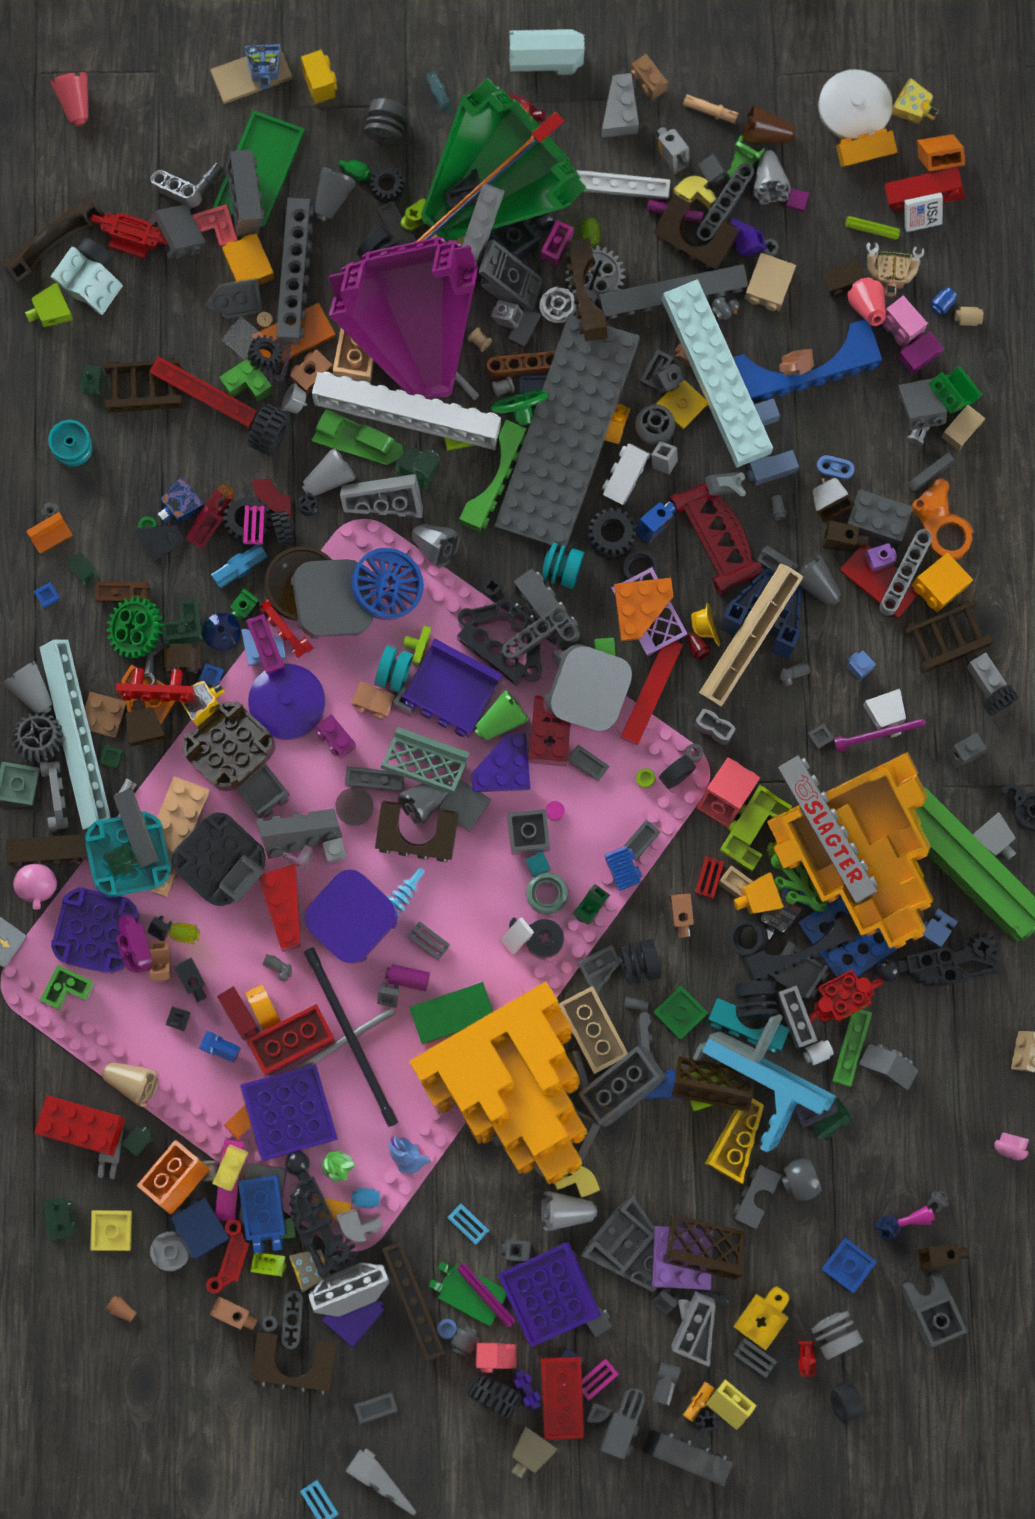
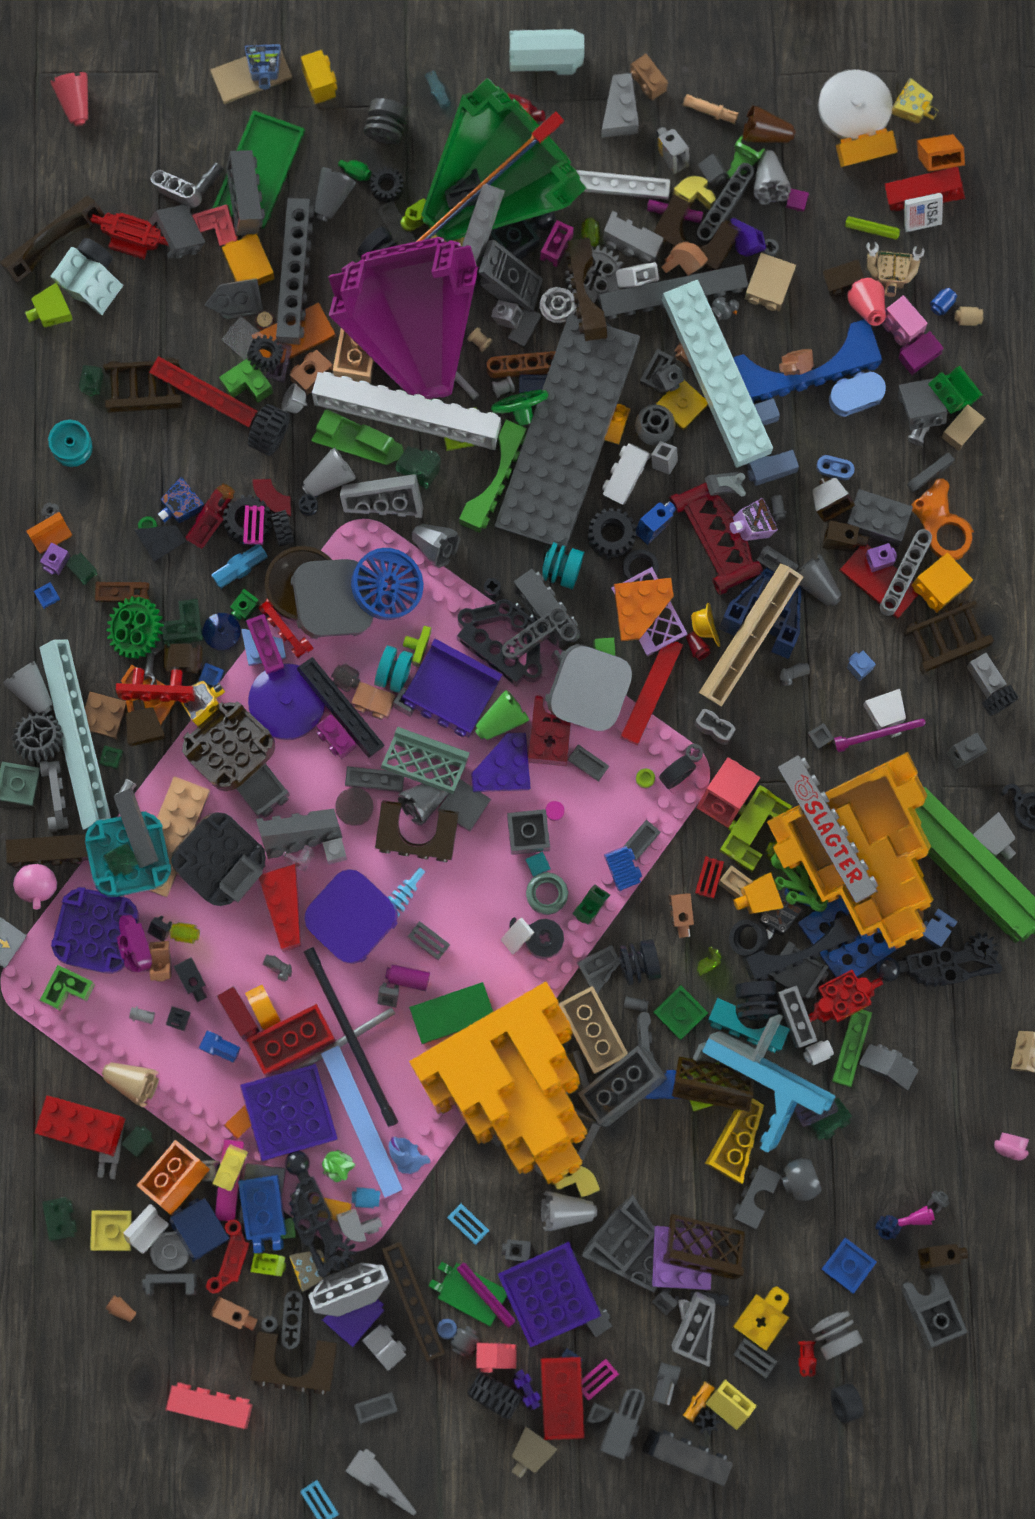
(54, 559): none -> medium lavender brick
(141, 1015): none -> light grey pin
(145, 1229): none -> white panel
(151, 1279): none -> dark grey panel
(208, 1406): none -> coral brick
(340, 707): none -> black plate
(346, 677): none -> clear smoke head
(361, 1121): none -> light blue tile
(384, 1347): none -> light grey brick
(631, 240): none -> light grey wedge
(637, 275): none -> white brick
(687, 255): none -> nougat brick
(707, 965): none -> clear neon green bracket
(754, 522): none -> torso
(857, 393): none -> light blue brick

